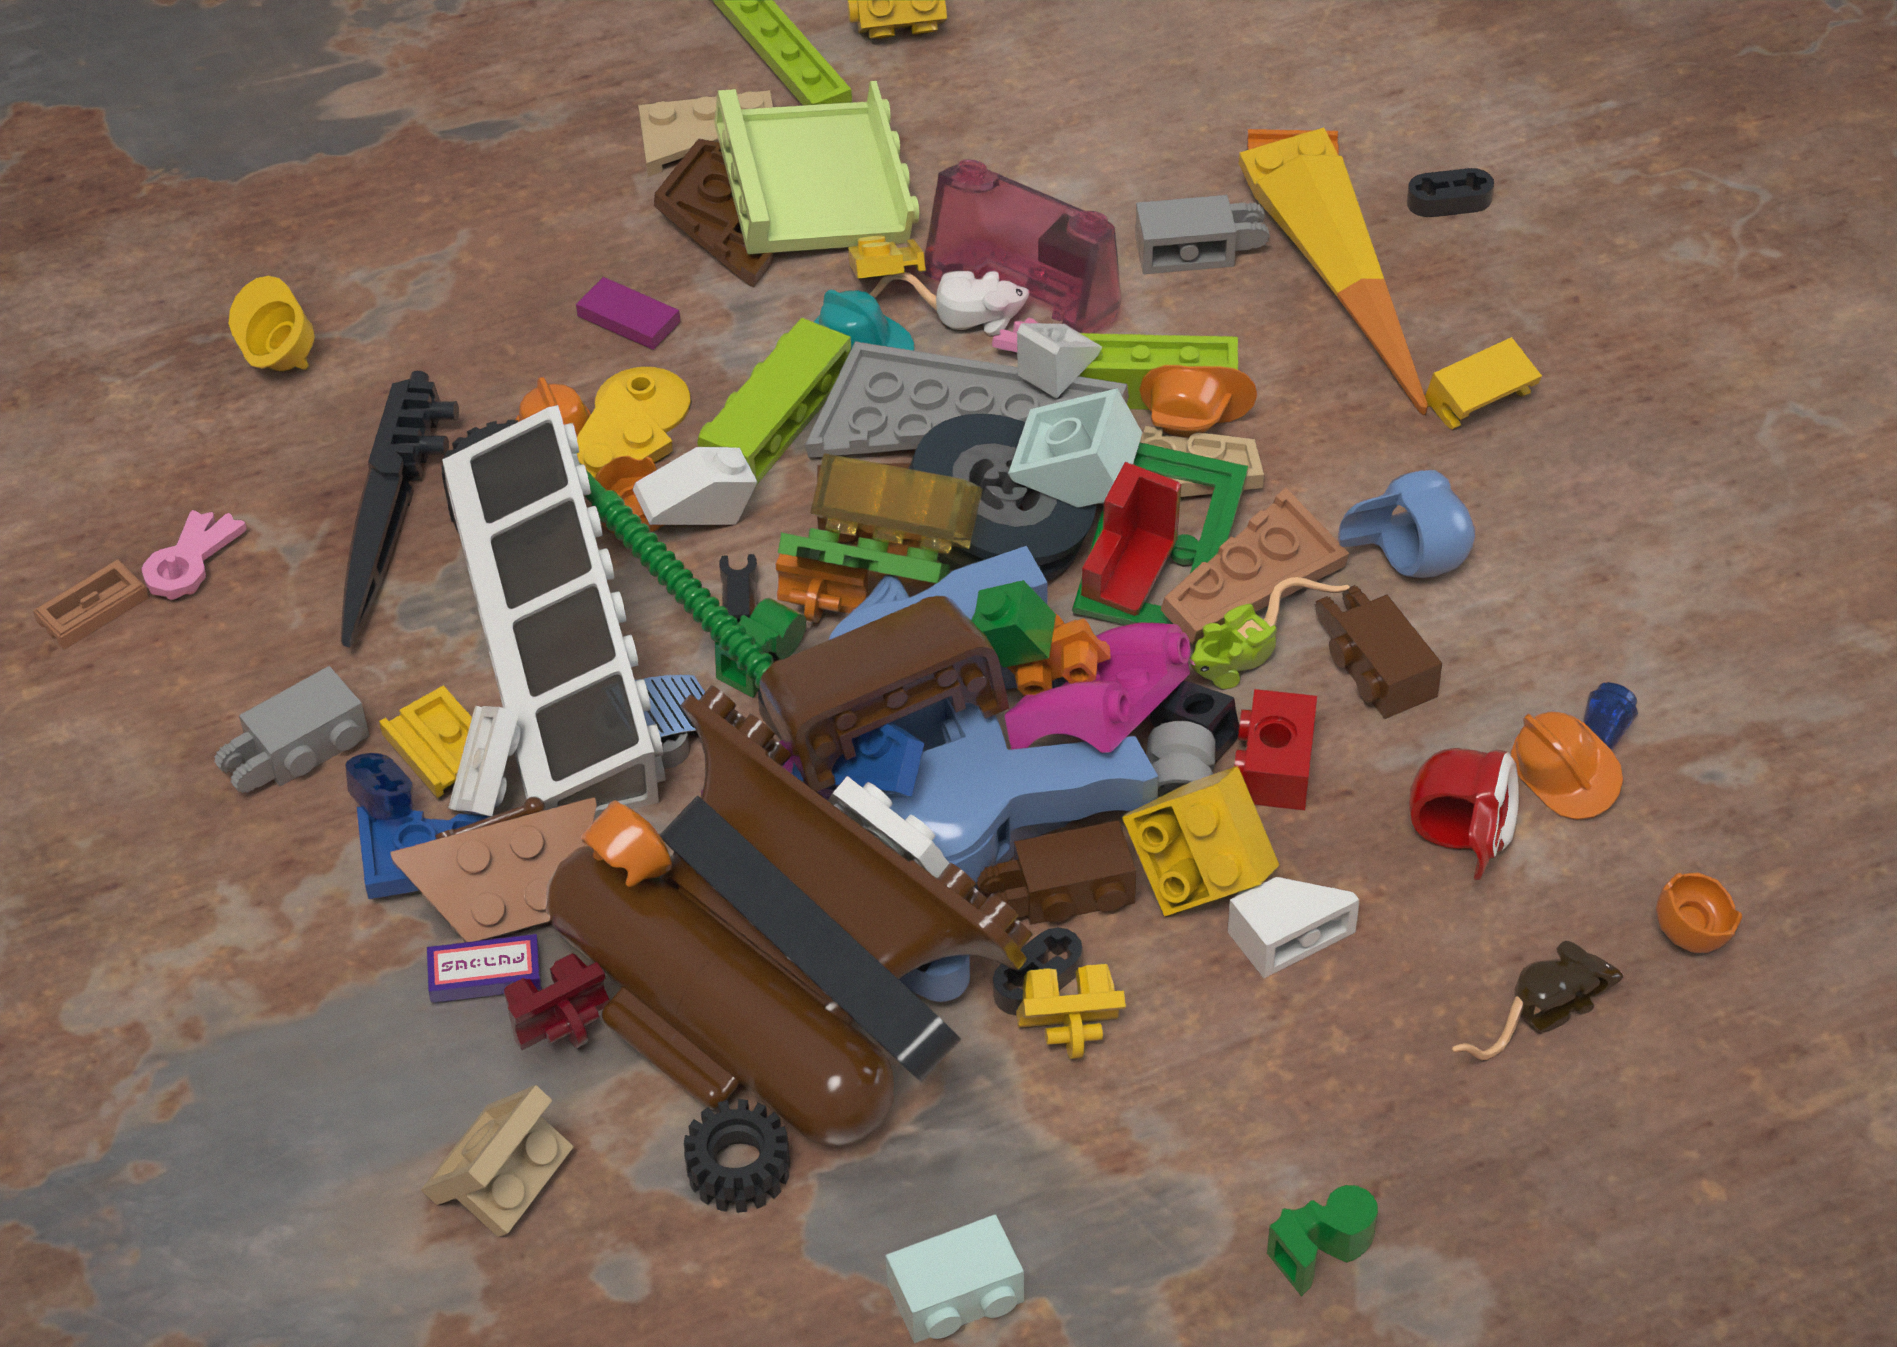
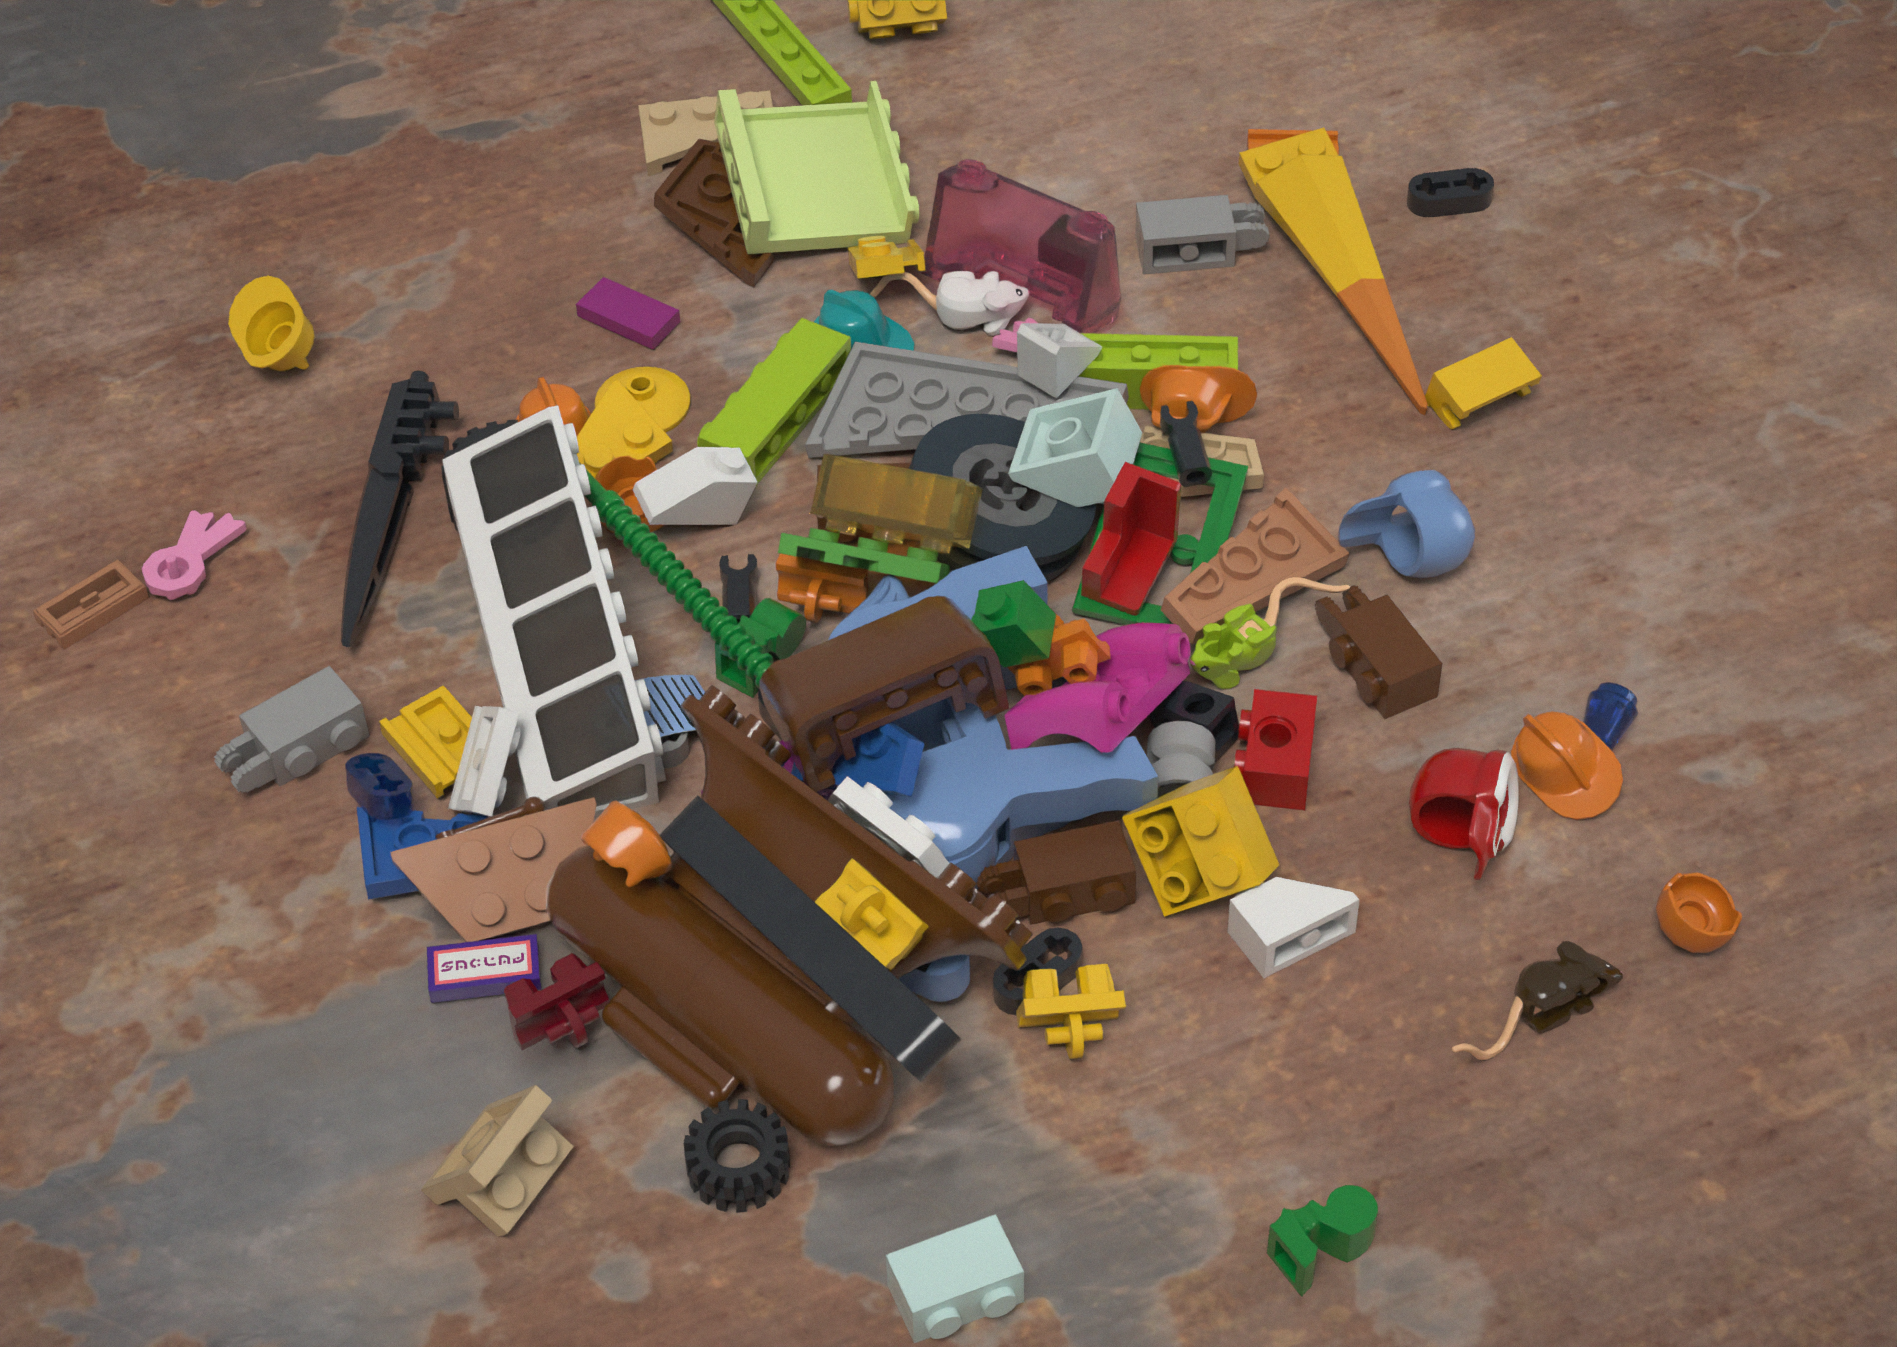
(872, 915): none -> yellow hips
(1186, 446): none -> black bar

